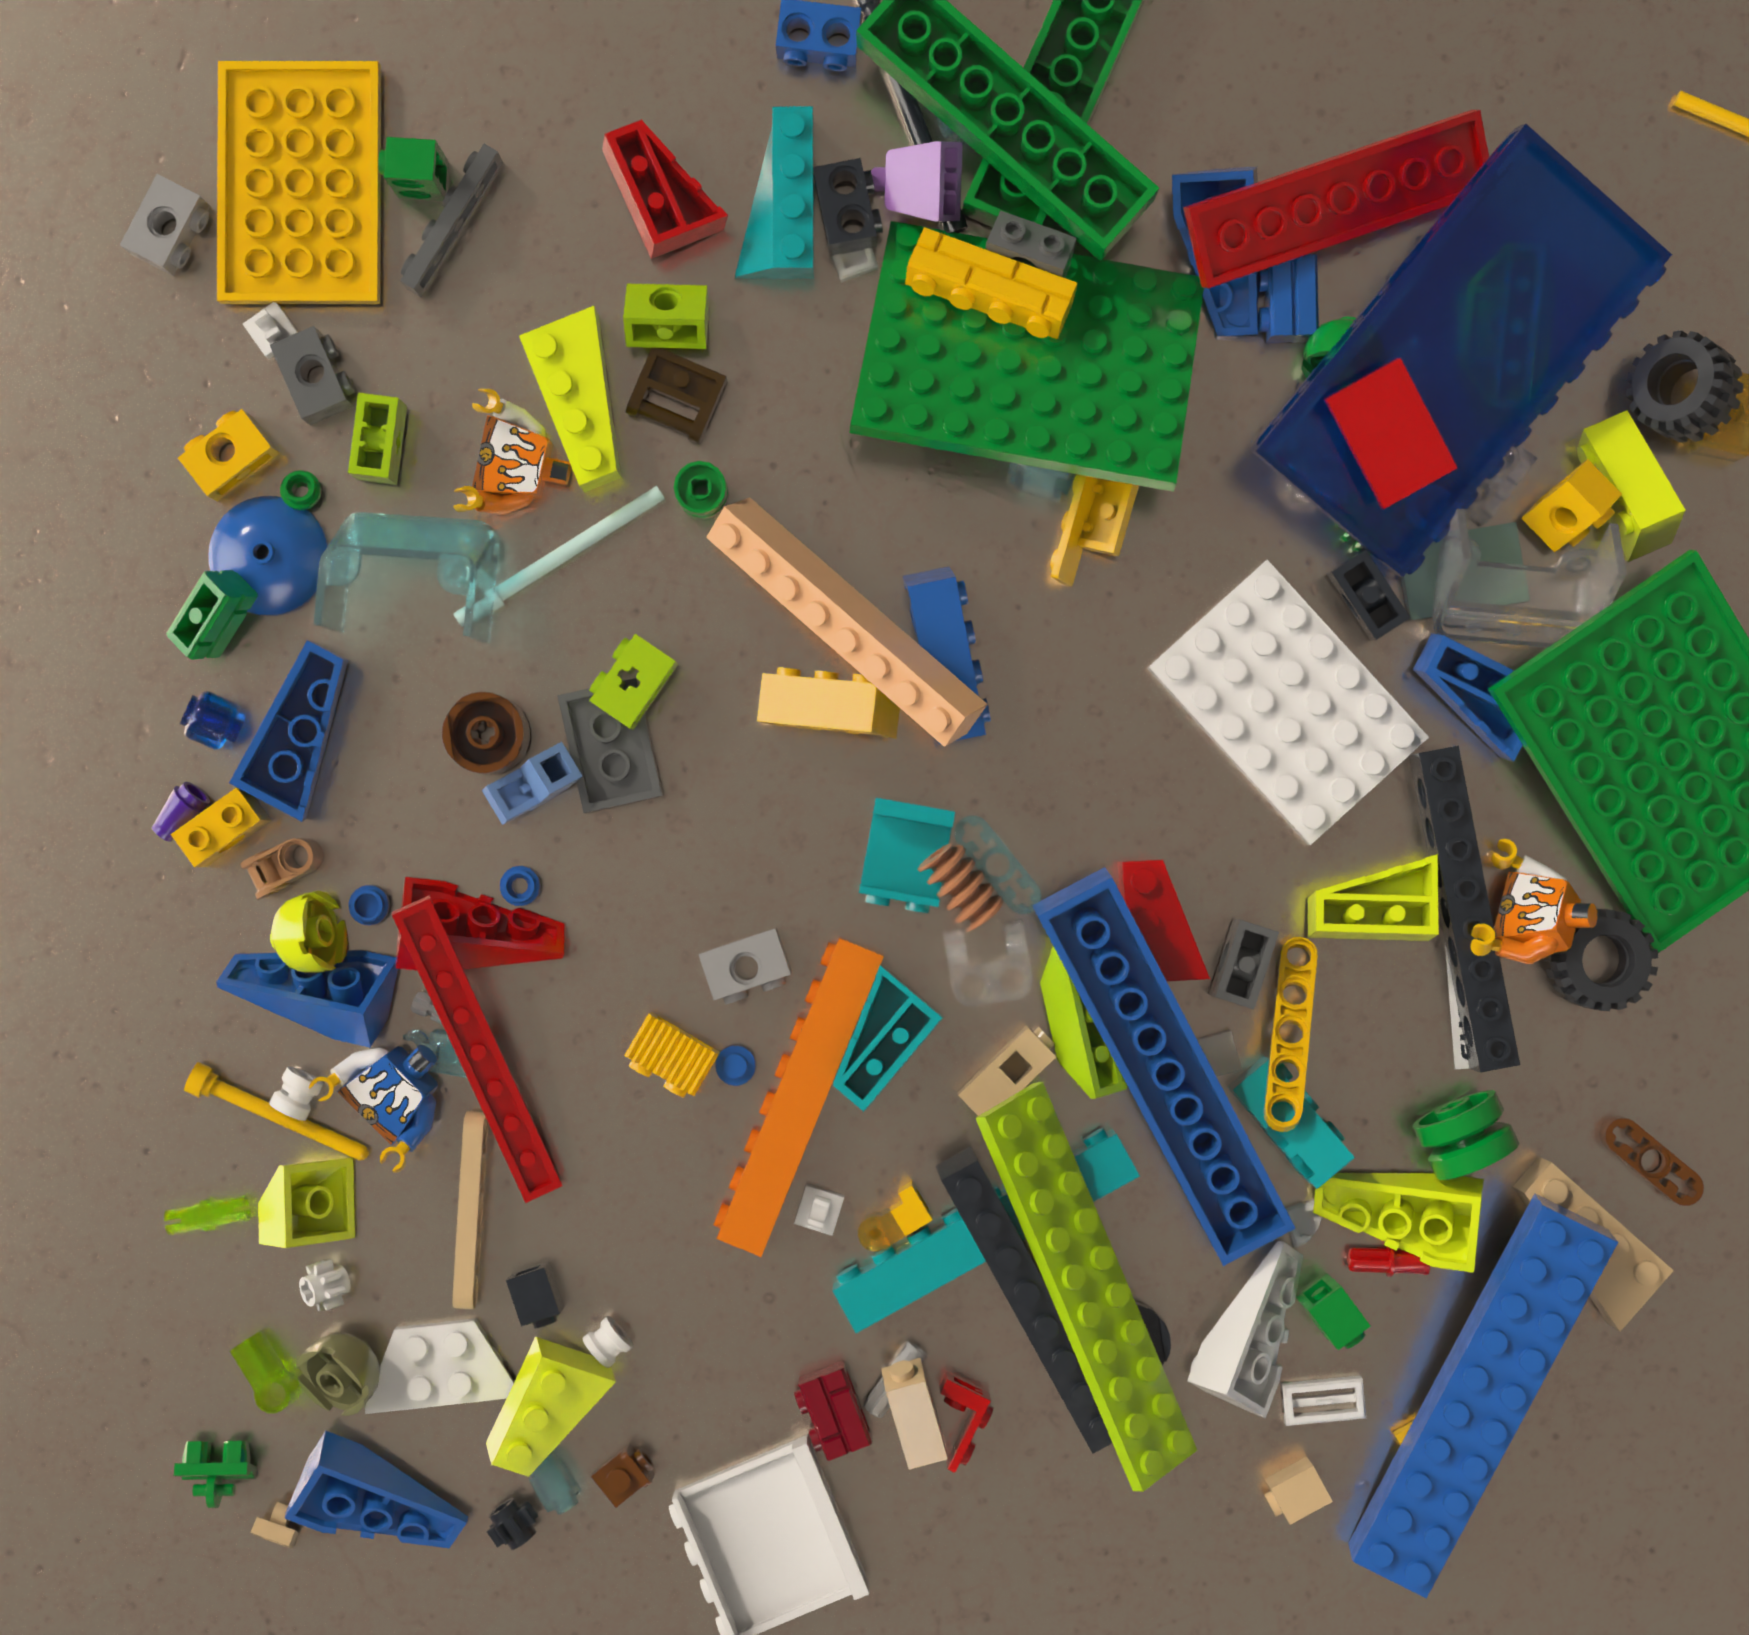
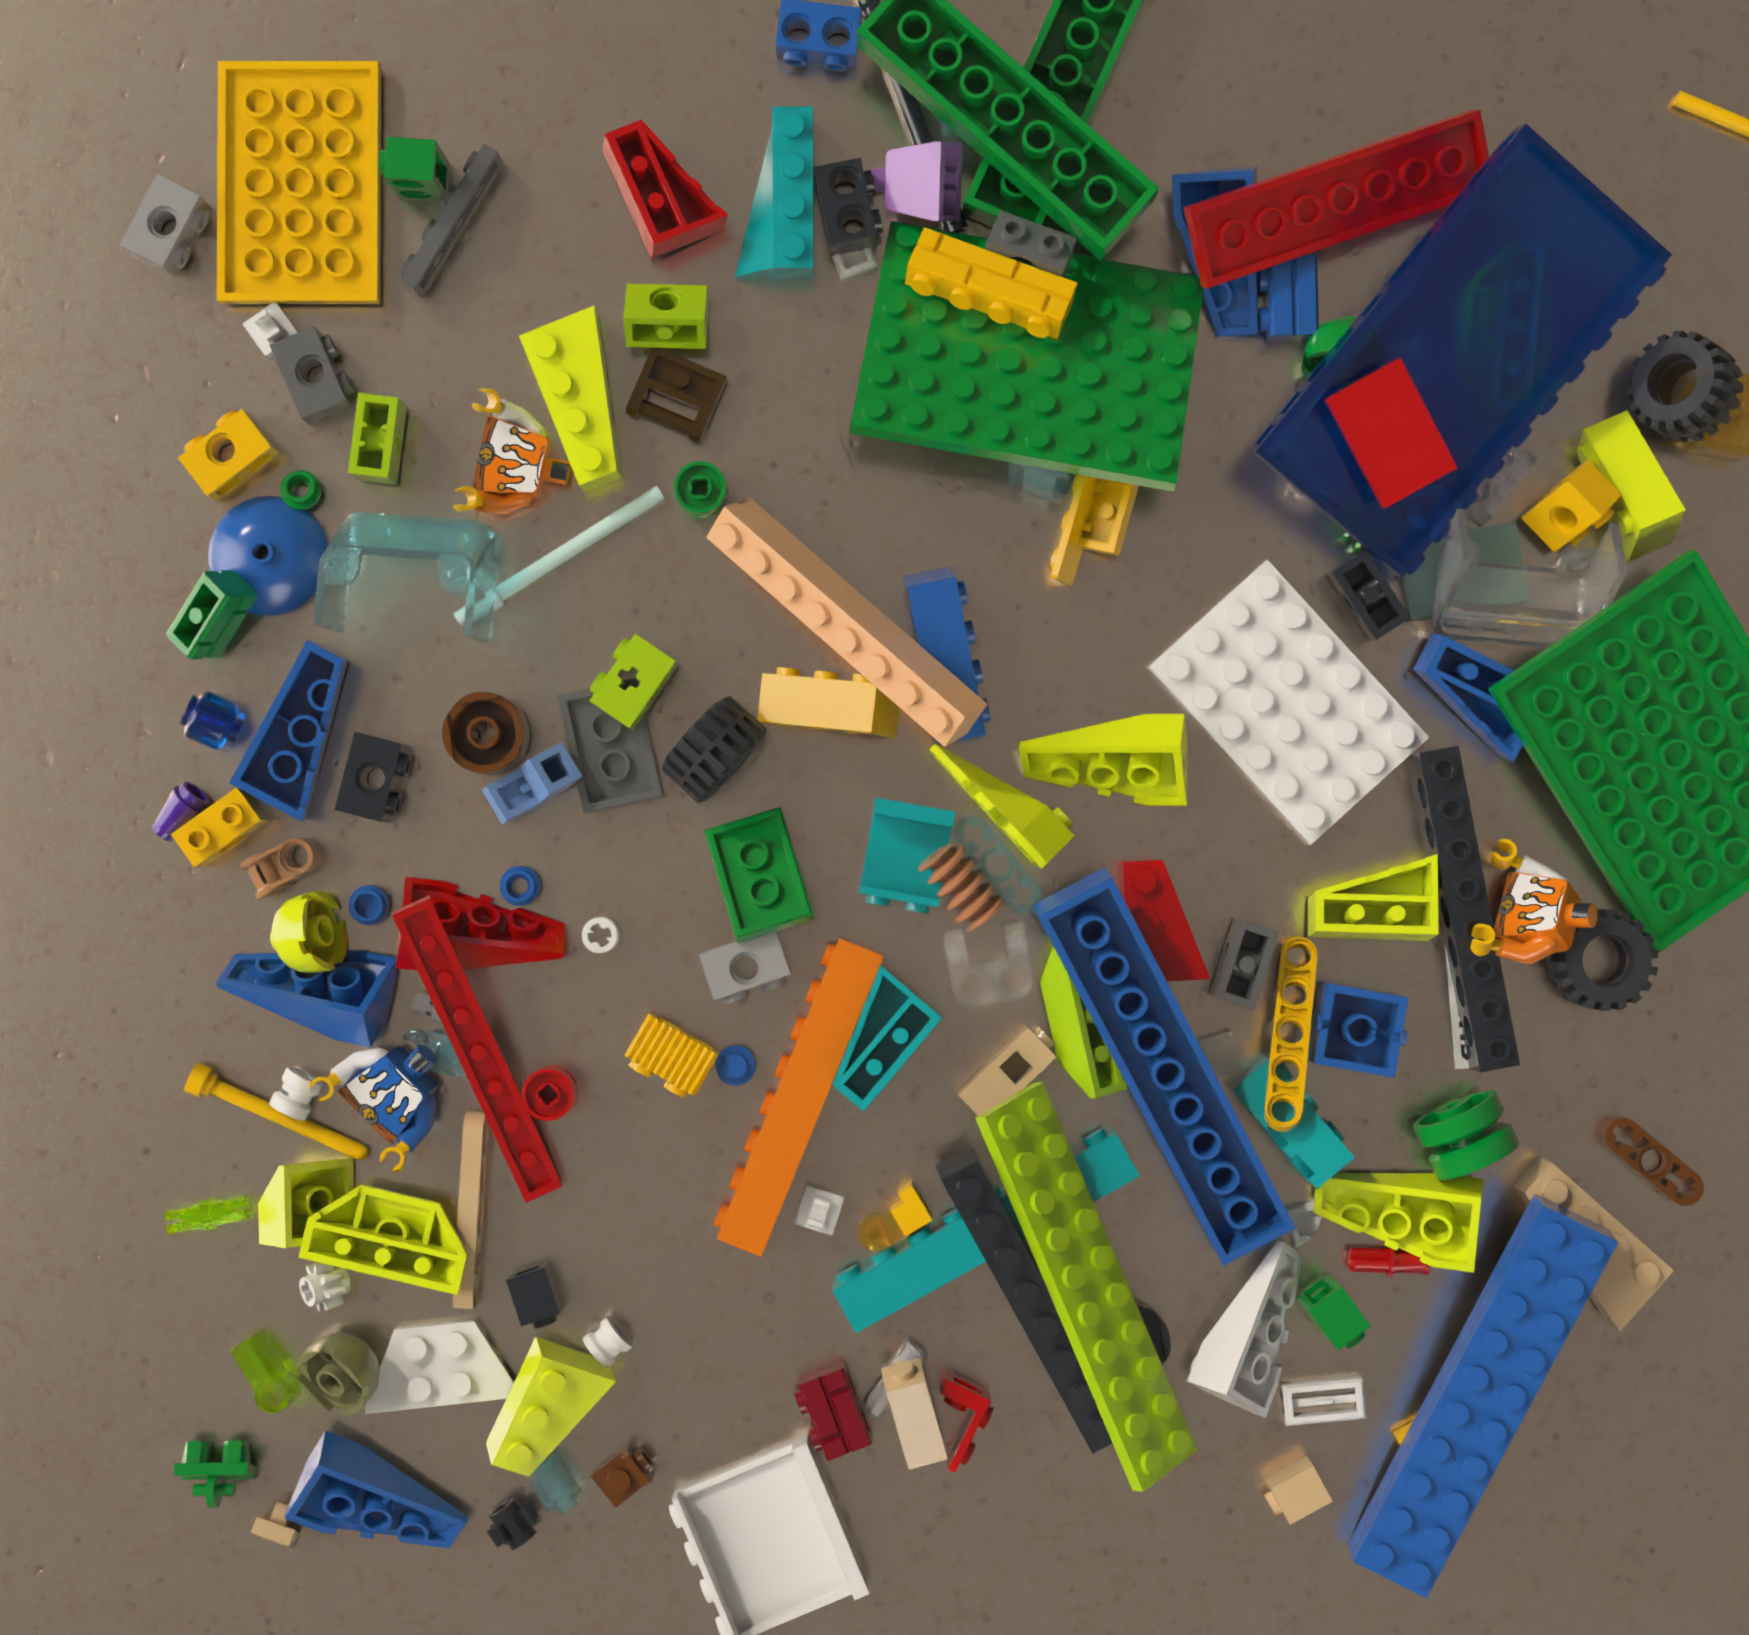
(355, 795): none -> black brick
(388, 1238): none -> neon yellow wedge
(551, 1092): none -> red wheel
(596, 946): none -> white bush
(713, 749): none -> black tyre
(759, 875): none -> green tile
(1024, 820): none -> neon yellow wedge
(1125, 756): none -> neon yellow wedge
(1357, 1029): none -> blue brick

